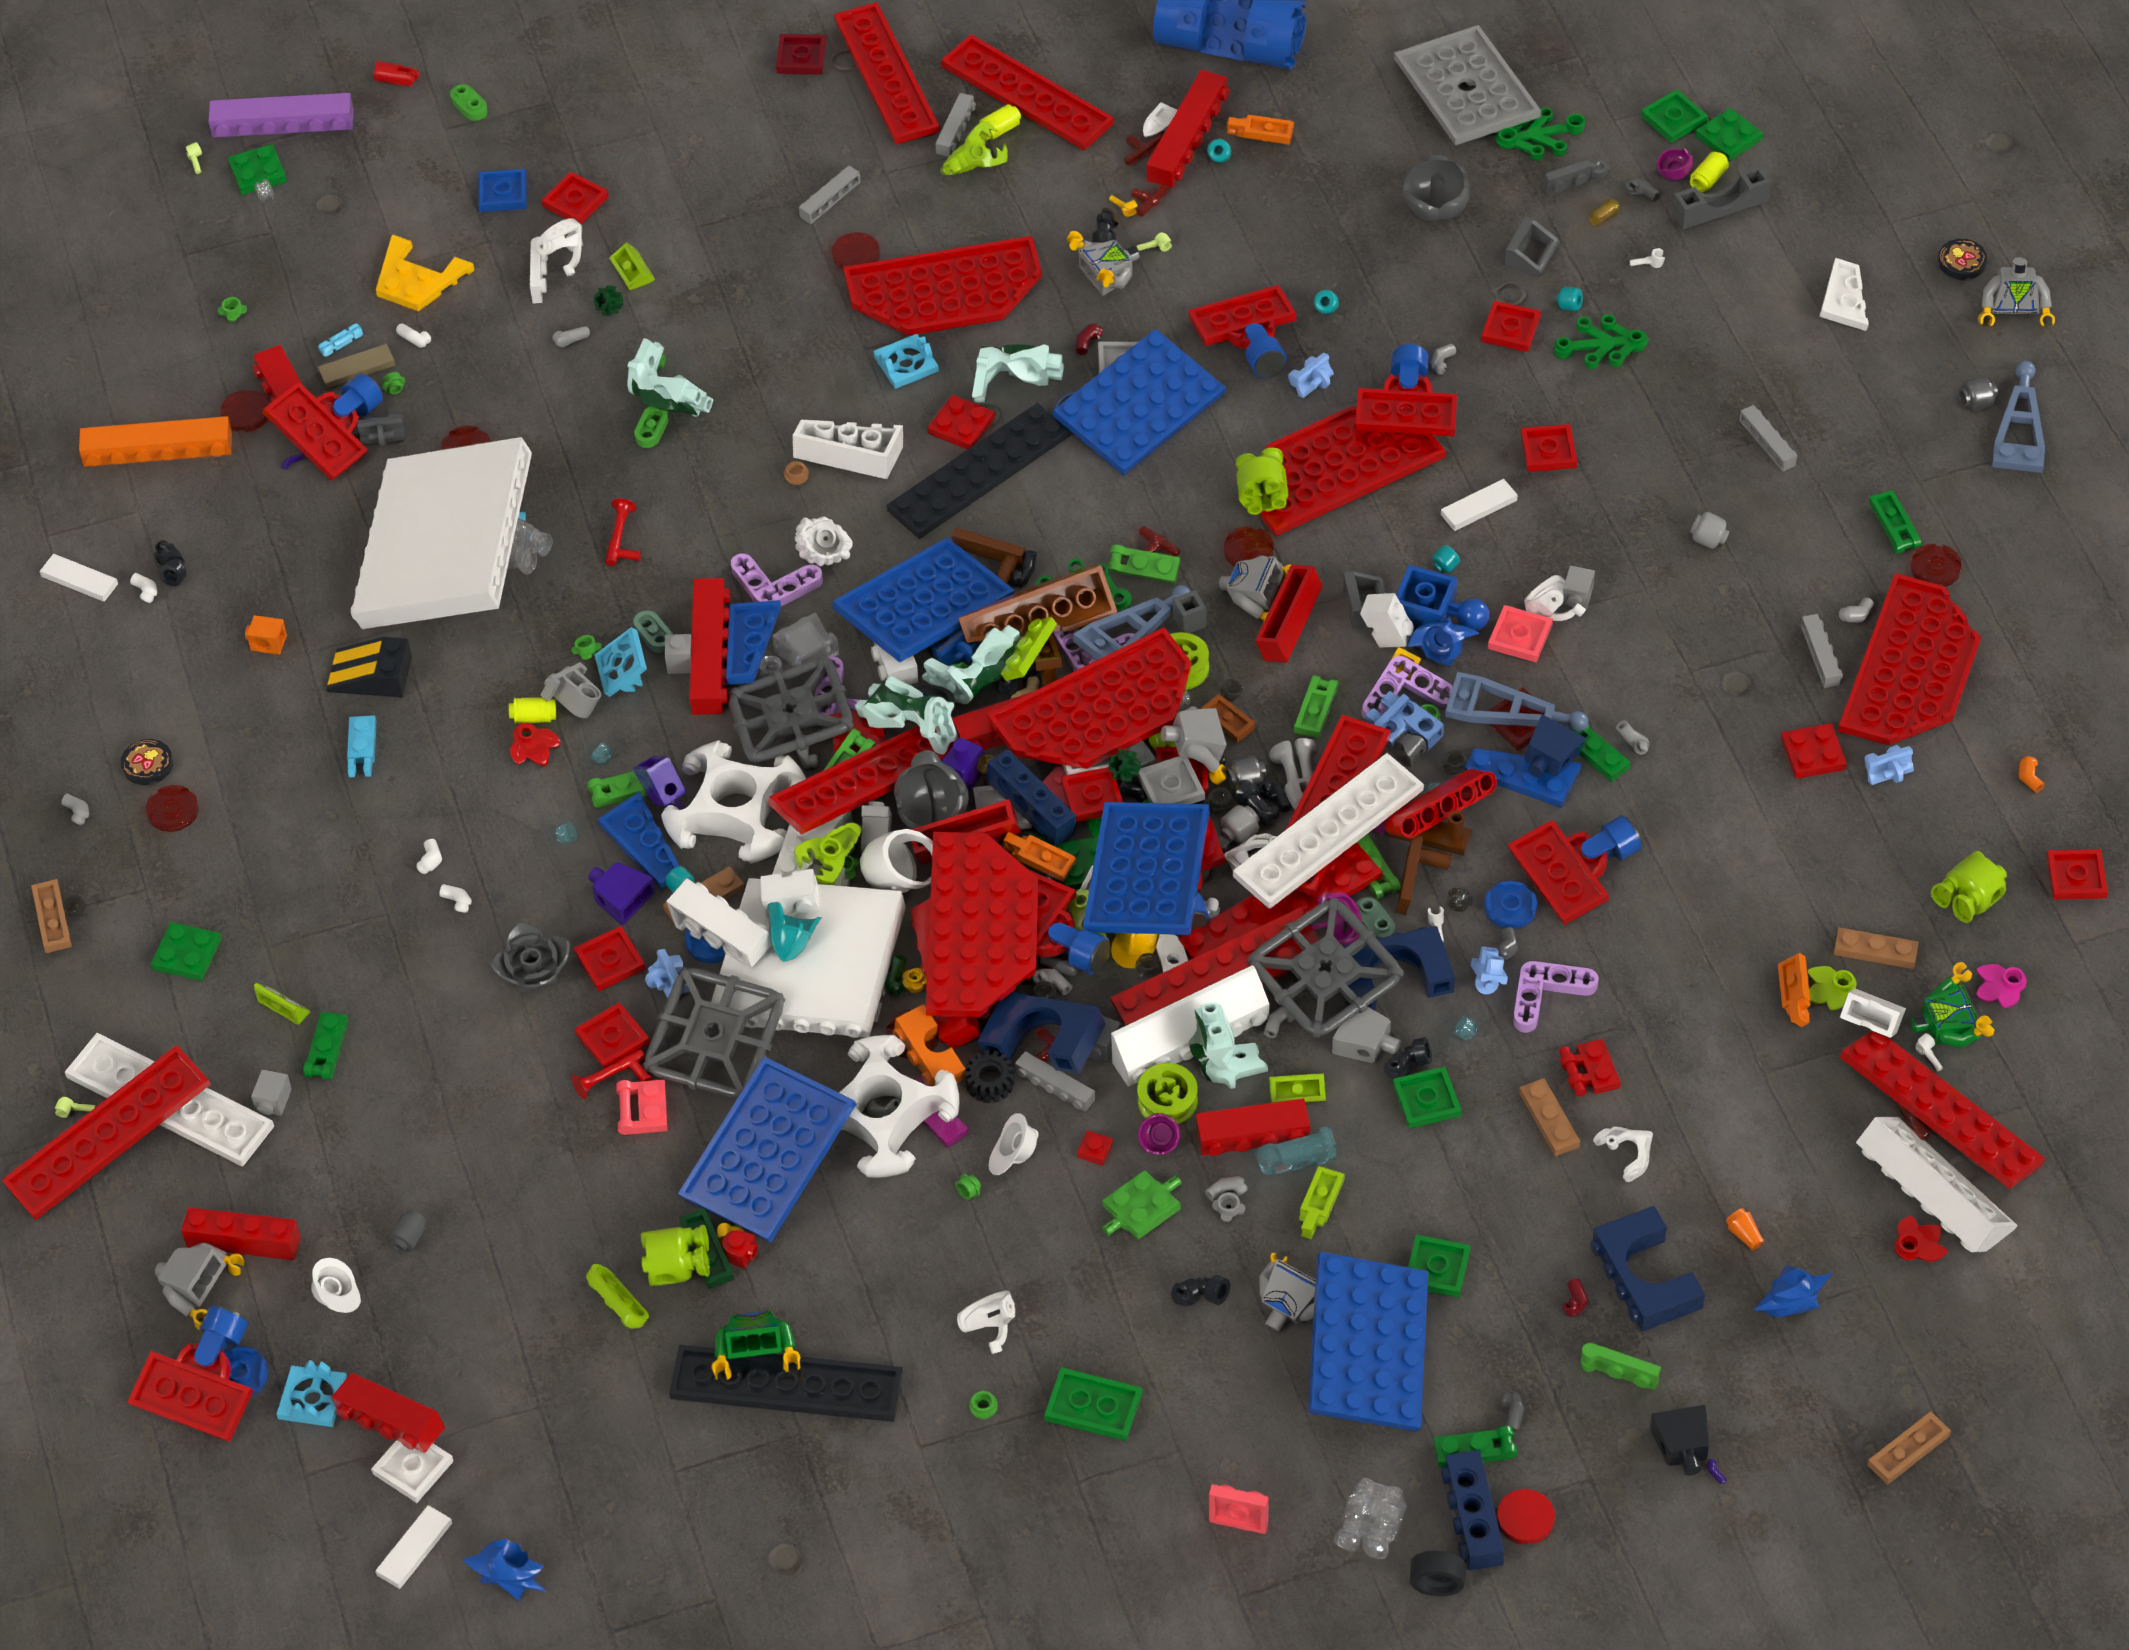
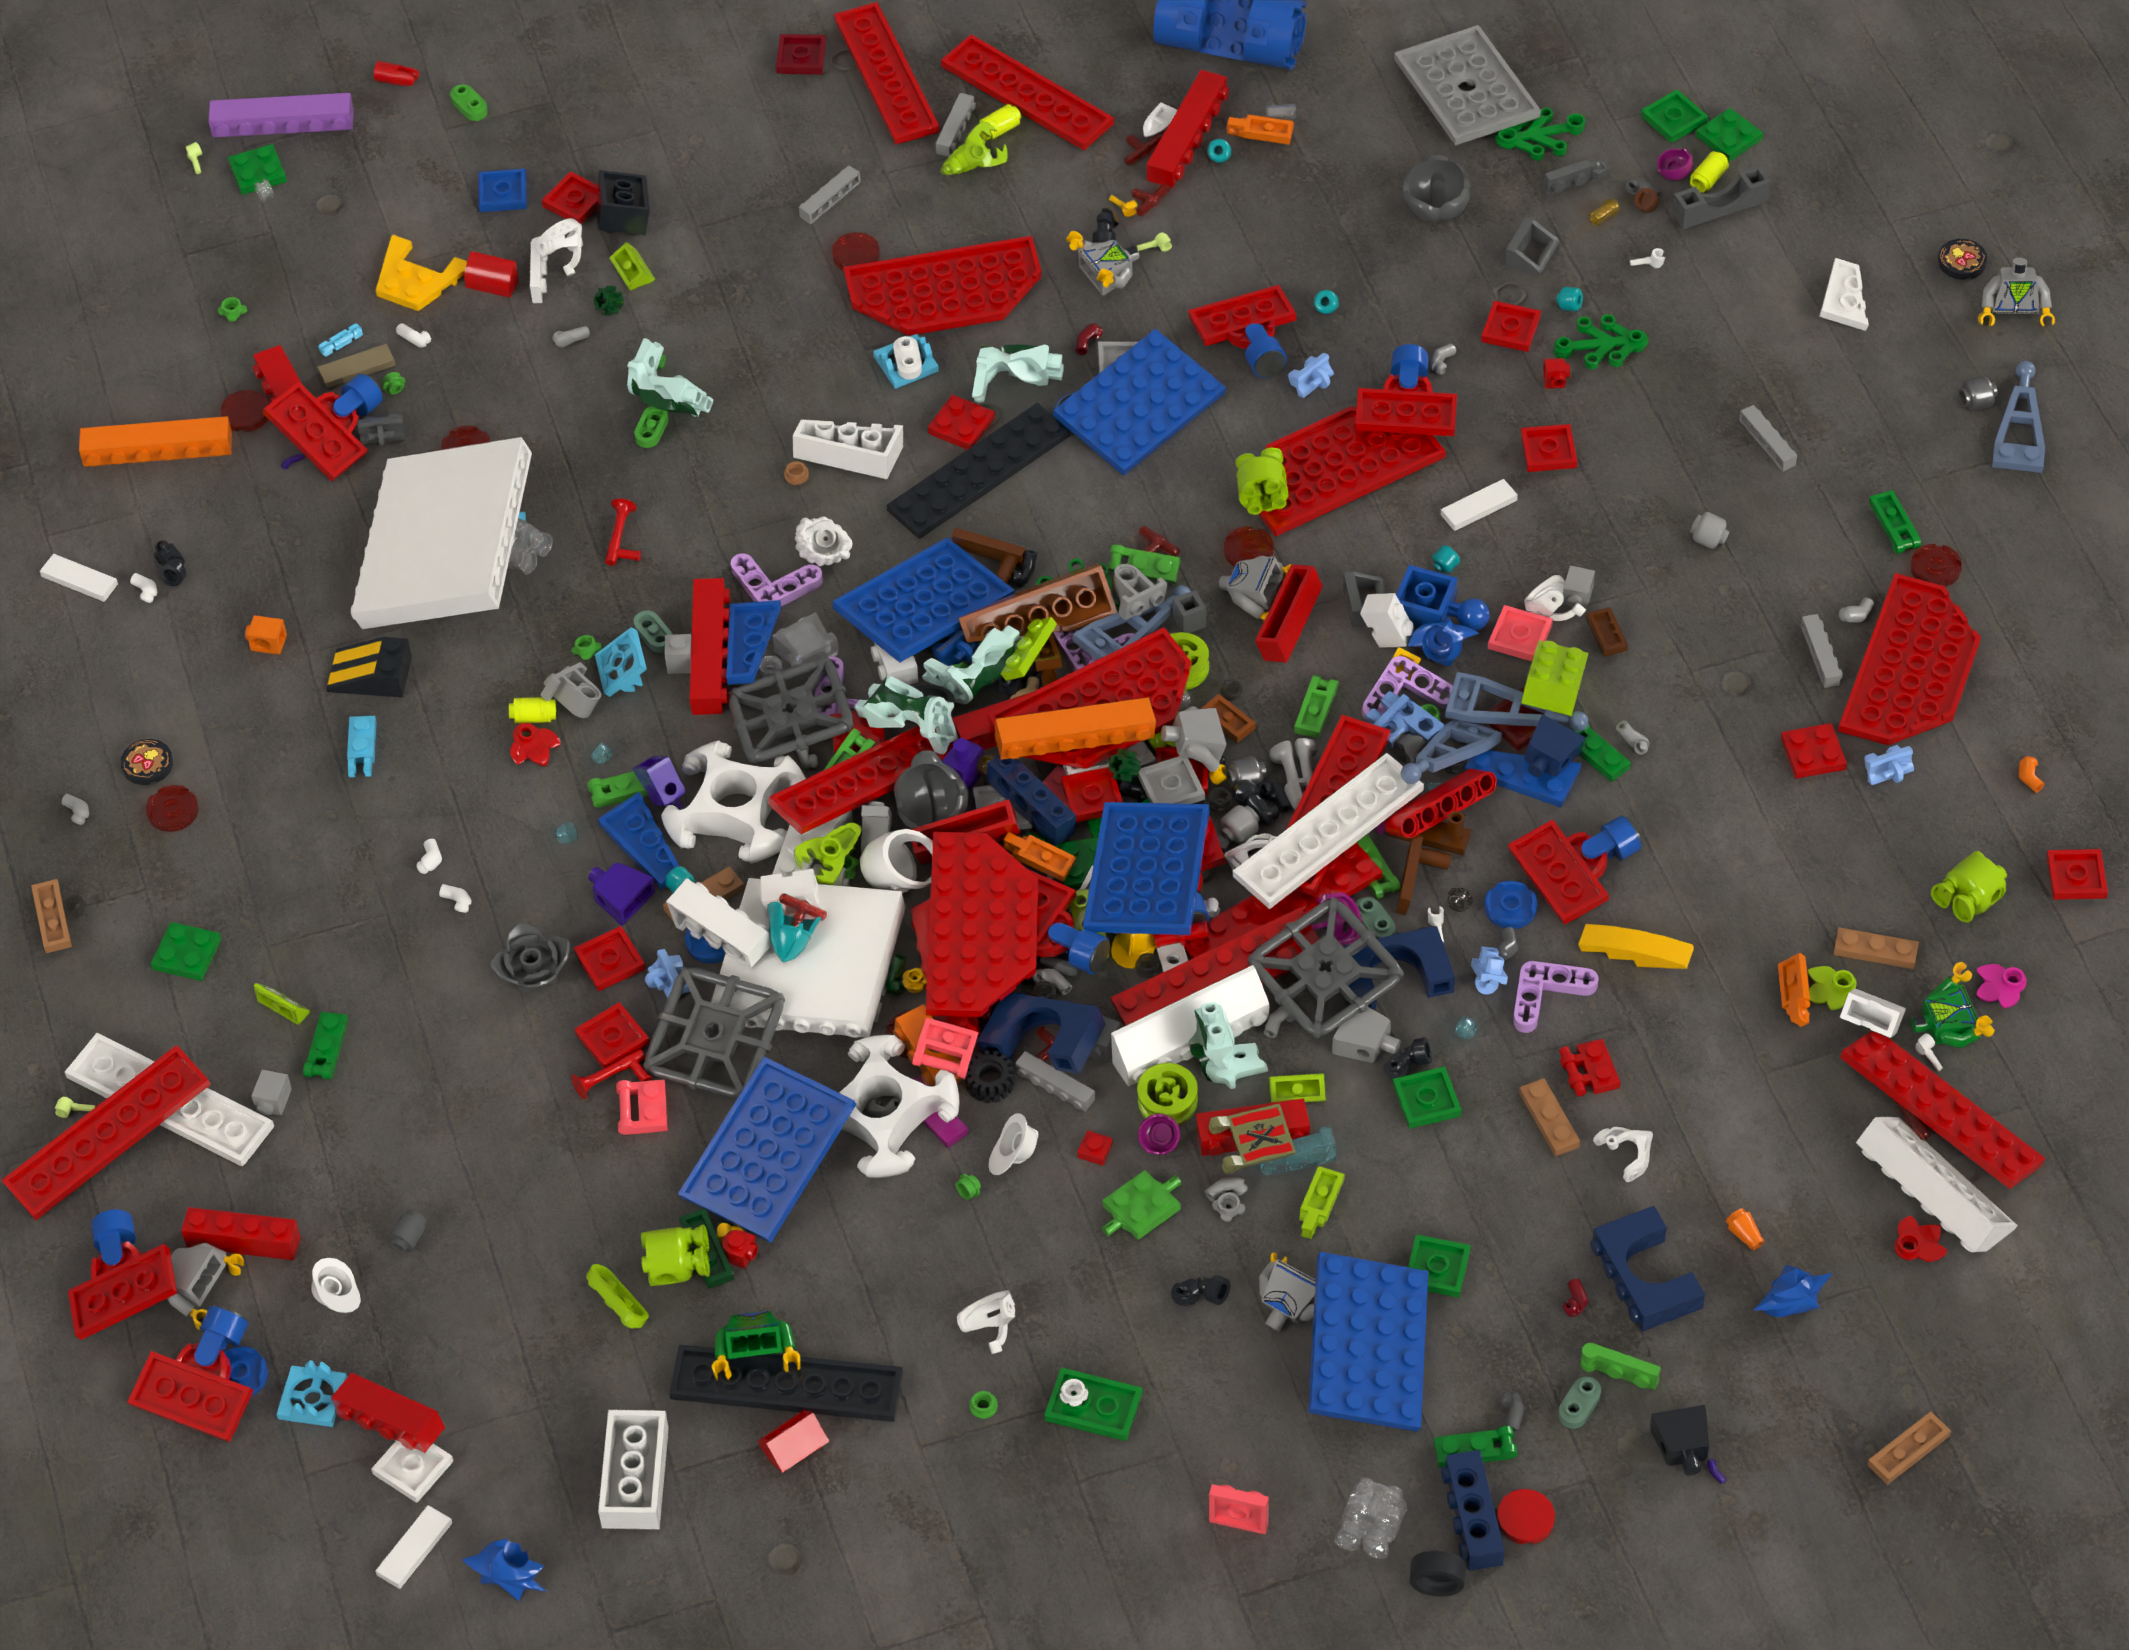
(121, 1276): none -> red plate
(491, 274): none -> red brick
(622, 203): none -> black slope
(633, 1469): none -> white brick
(793, 1440): none -> brick
(802, 908): none -> clear red piece
(907, 357): none -> white plate
(948, 1040): none -> coral plate
(1071, 1386): none -> white plate
(1075, 728): none -> orange brick
(1136, 591): none -> light grey pin
(1198, 930): none -> red pin
(1258, 1136): none -> olive flag
(1281, 111): none -> clear pin
(1477, 736): none -> sand blue plate
(1555, 372): none -> red plate
(1555, 677): none -> lime brick
(1580, 1400): none -> sand green plate
(1606, 632): none -> reddish brown plate
(1636, 945): none -> yellow slope
(1646, 200): none -> reddish brown tile

